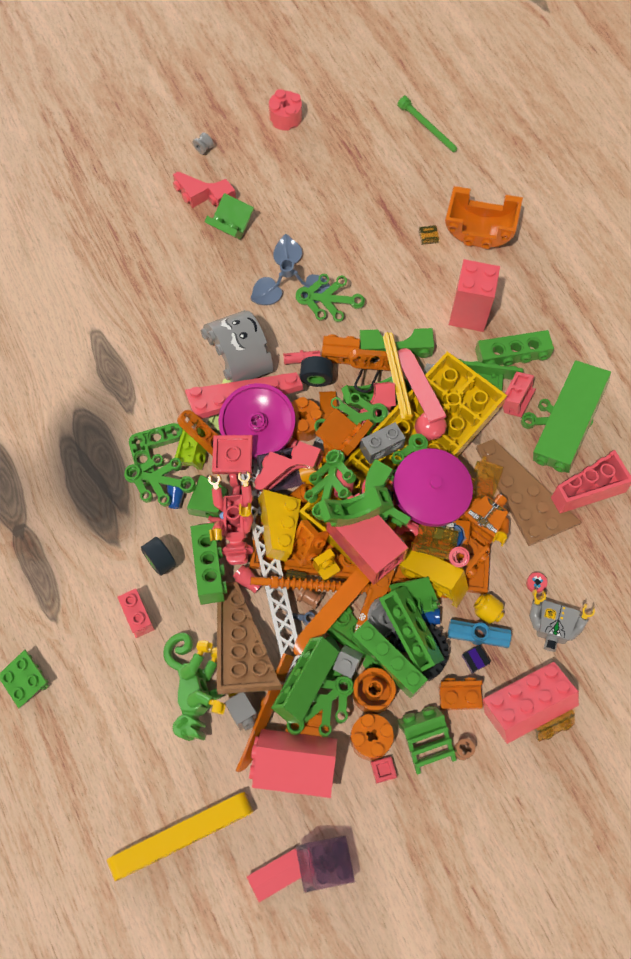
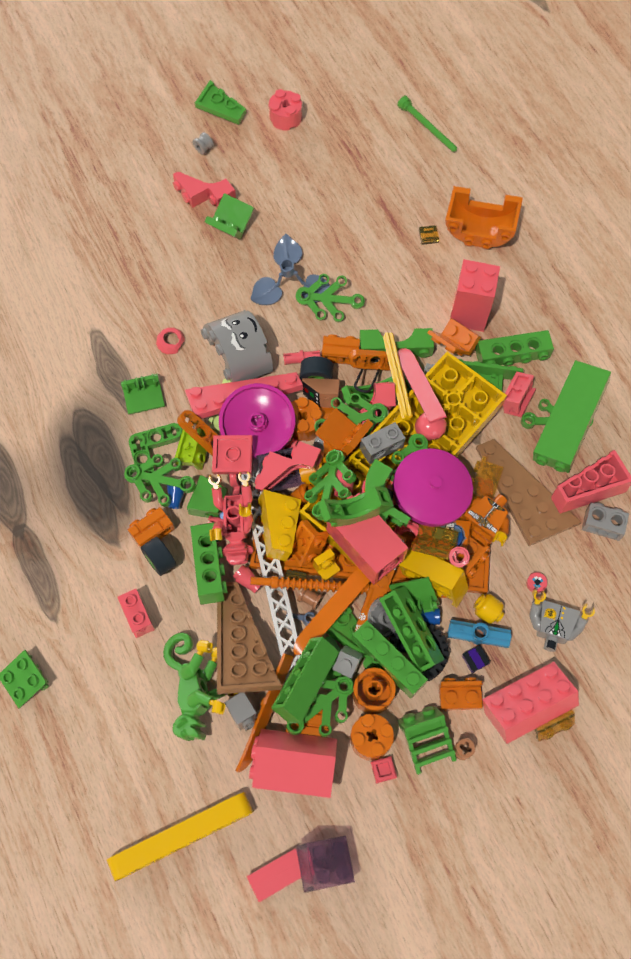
(142, 393): none -> bright green hinge
(152, 525): none -> orange brick
(169, 348): none -> coral piece
(219, 104): none -> bright green wing
(322, 391): none -> nougat slope
(456, 338): none -> orange bracket
(604, 526): none -> light grey brick

